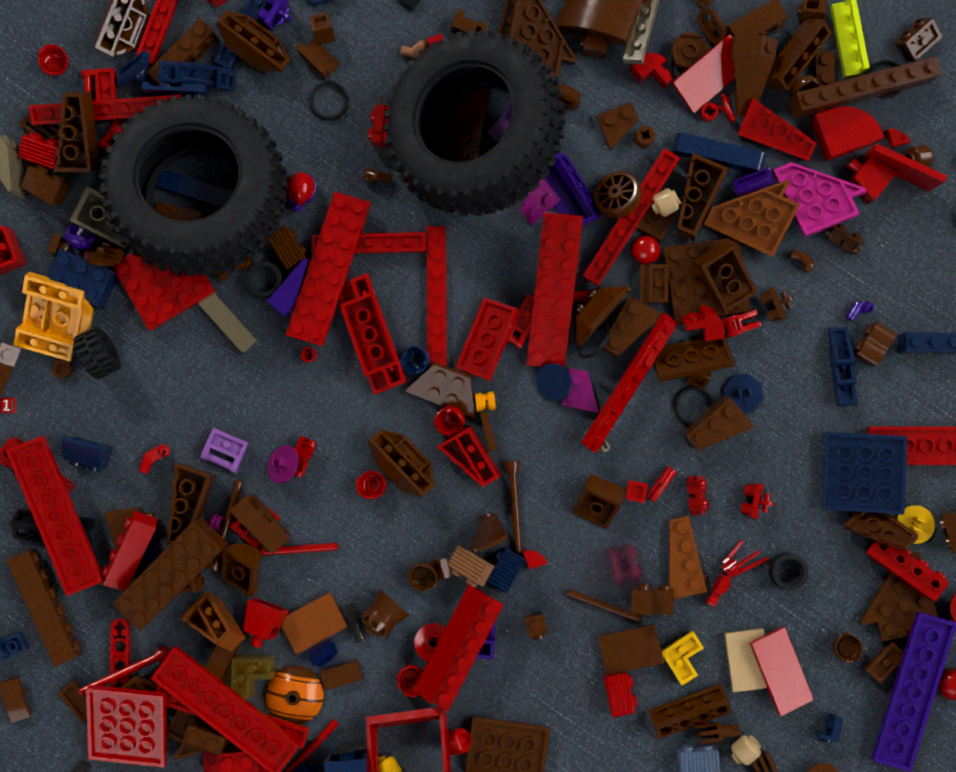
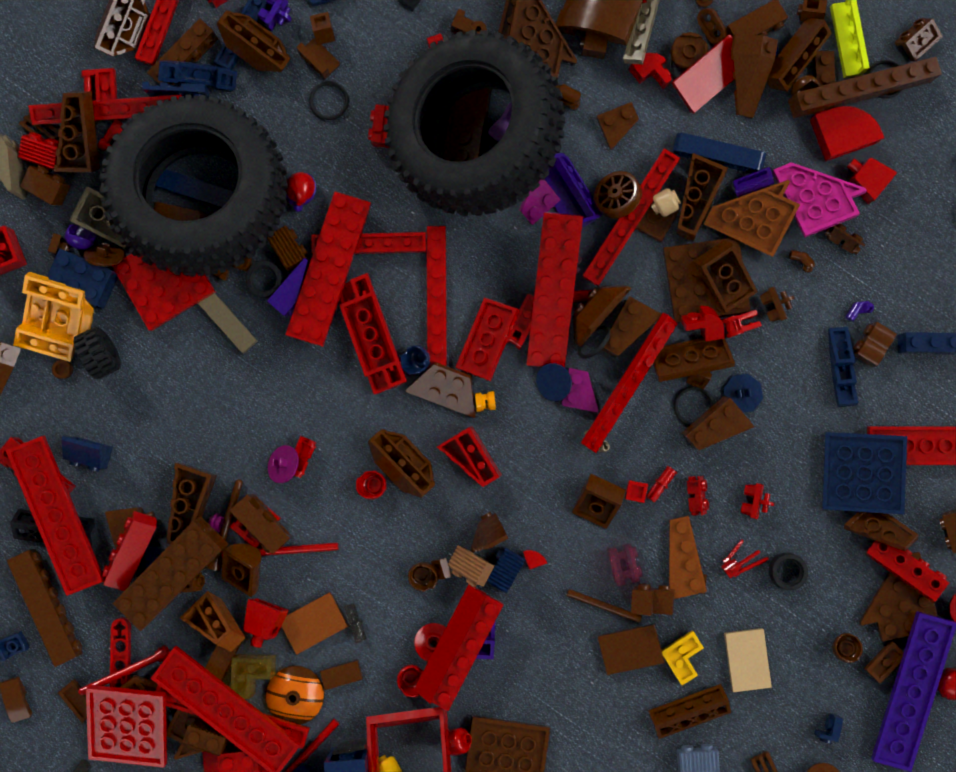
(8, 405): red sticker -> none
(52, 60): red hair -> none
(135, 69): dark blue tile -> none
(152, 455): red arm -> none
(226, 444): medium lavender plate -> none
(305, 354): red hinge -> none
(323, 653): clear blue brick -> none
(371, 174): reddish brown arm -> none
(382, 615): reddish brown hat -> none
(413, 52): nougat arm -> none
(449, 420): red hair -> none
(488, 431): reddish brown tile -> none
(512, 468): reddish brown piece -> none
(536, 625): reddish brown brick -> none
(619, 694): red brick -> none
(642, 140): reddish brown wheel -> none
(645, 249): red hair -> none
(654, 283): reddish brown plate -> none
(712, 107): red bush -> none
(719, 732): reddish brown arm -> none
(720, 586): red plate -> none
(726, 108): red bar -> none
(746, 749): tan head -> none
(771, 130): red wing -> none
(781, 671): tile -> none
(896, 138): red tile -> none
(906, 168): red tile -> none
(918, 520): yellow piece -> none
(920, 154): reddish brown head -> none

